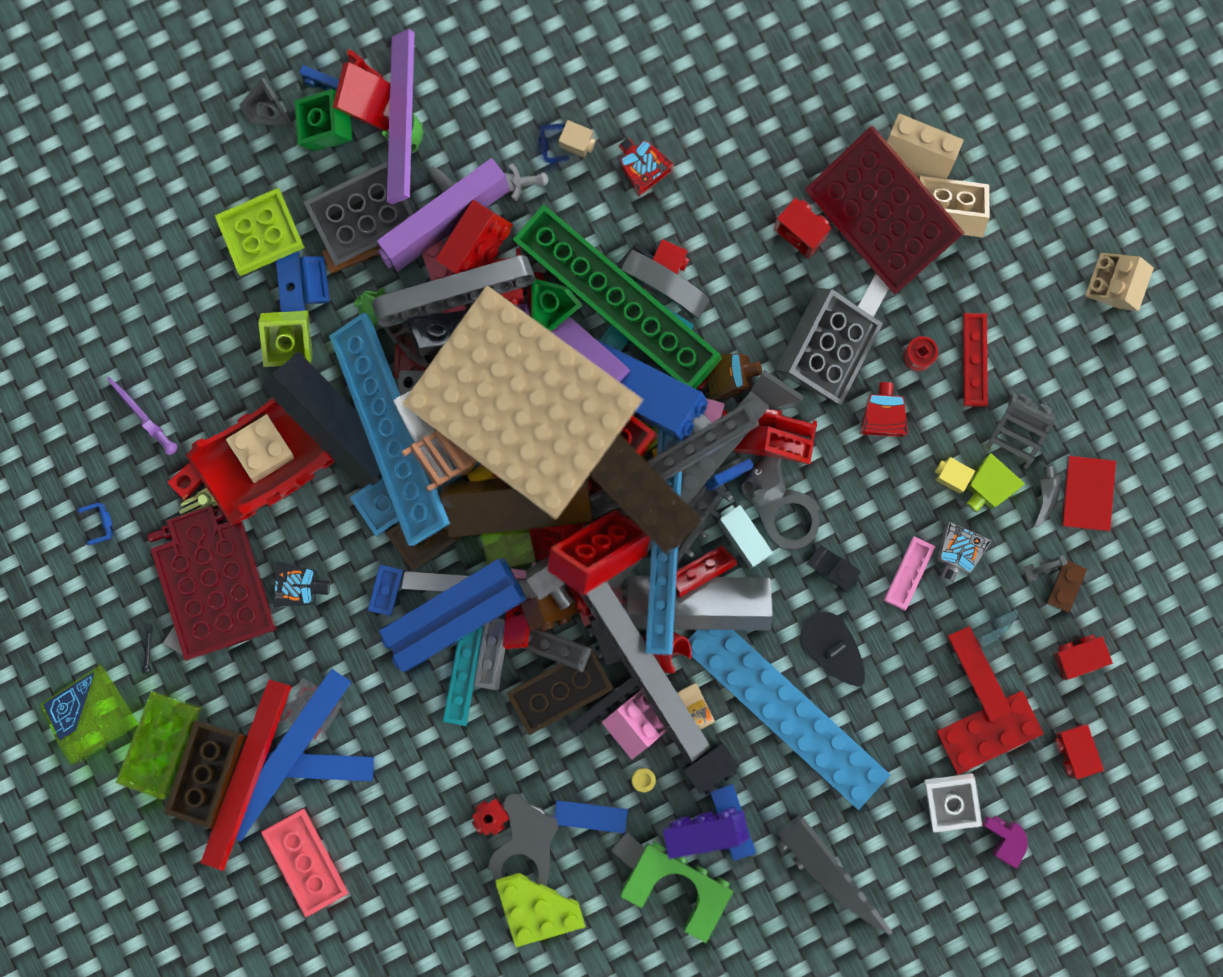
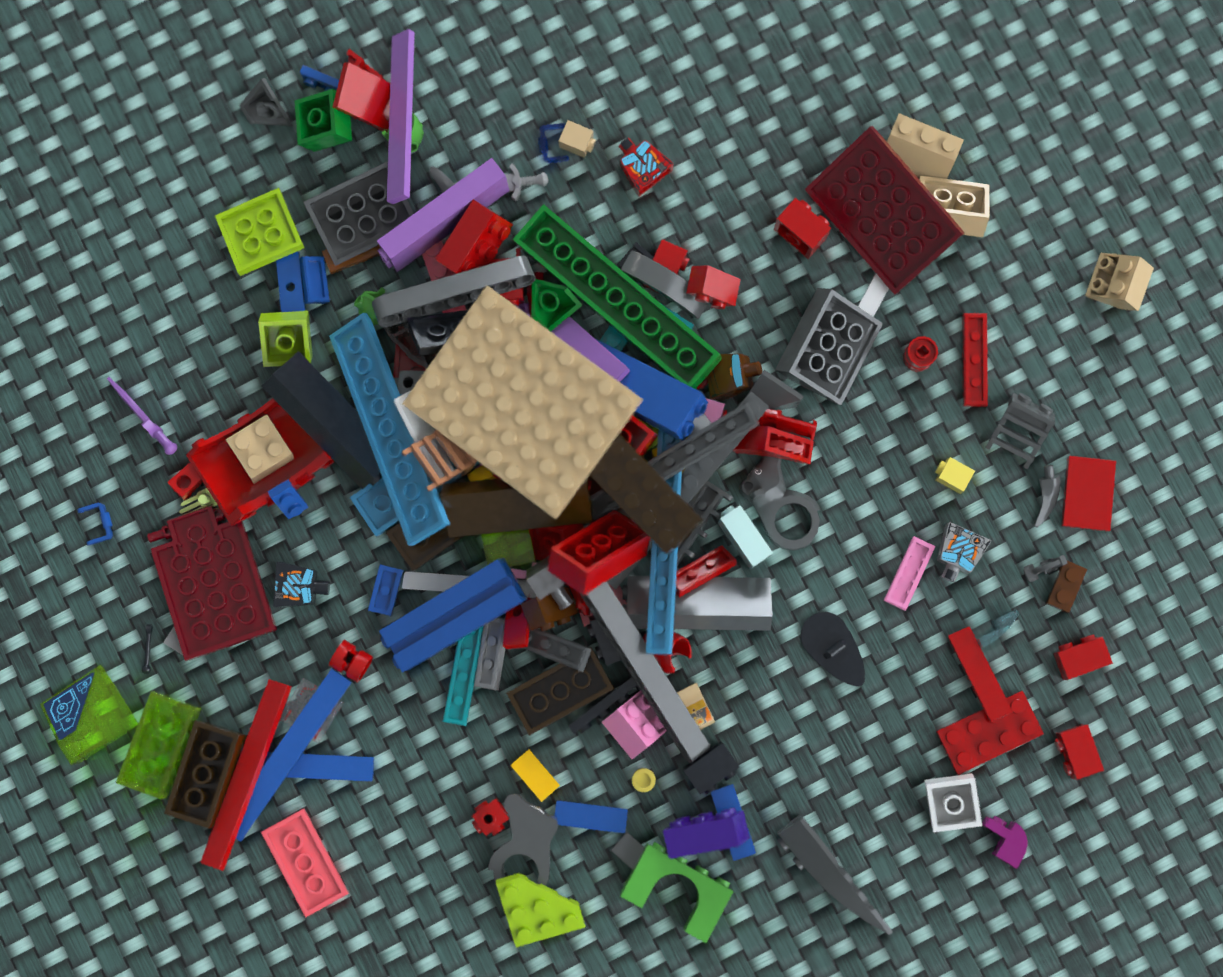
(288, 499): none -> blue plate
(357, 667): none -> red wheel
(535, 775): none -> yellow slope
(713, 286): none -> brick
(728, 475): blue tile -> none
(789, 714): dark azure plate -> none
(833, 568): black arch -> none
(885, 414): red torso -> none
(992, 484): lime torso -> none

